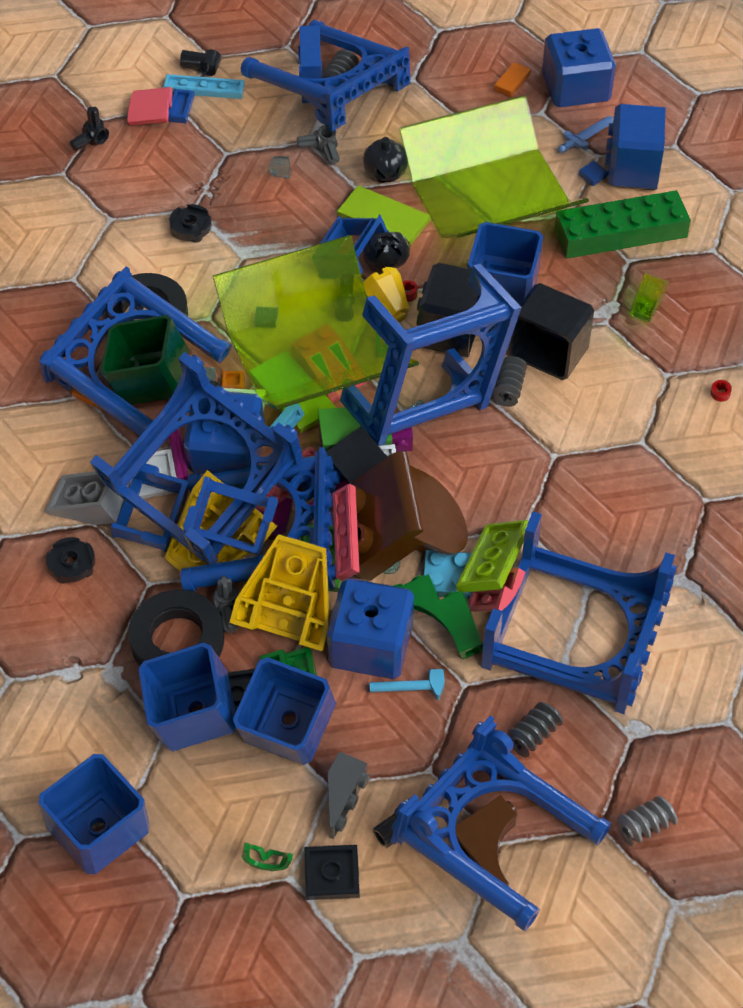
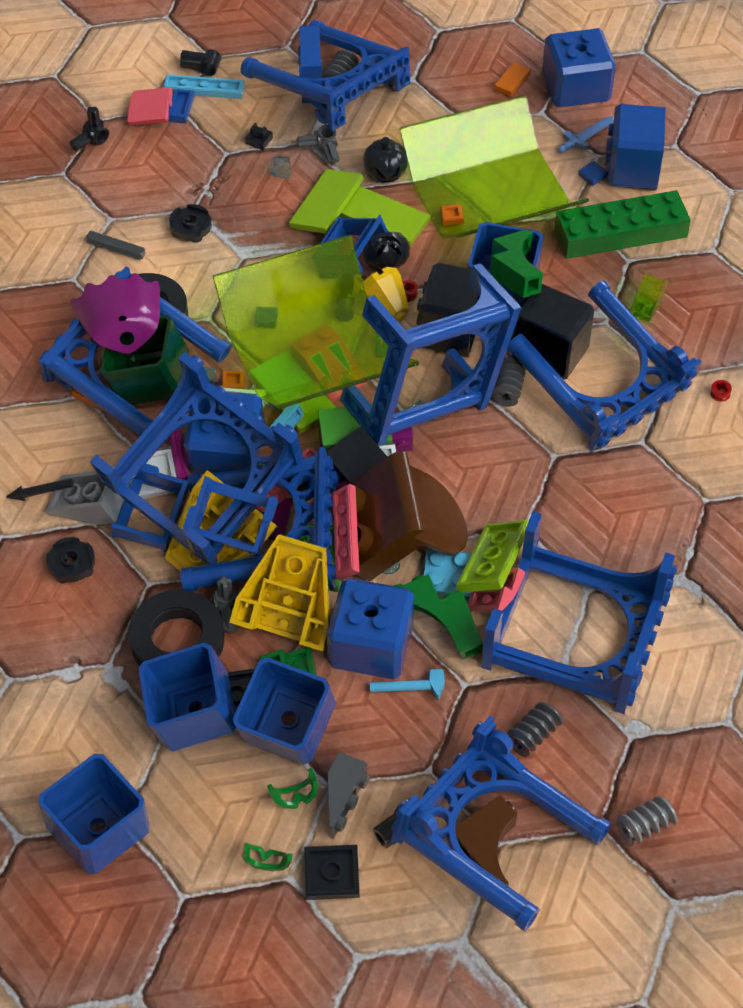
(21, 494): none -> black piece
(116, 245): none -> dark grey axle
(116, 297): none -> magenta piece
(258, 137): none -> black tile
(276, 792): none -> green helmet
(326, 201): none -> lime tile
(451, 215): none -> orange tile
(512, 267): none -> green arch
(591, 419): none -> blue arch

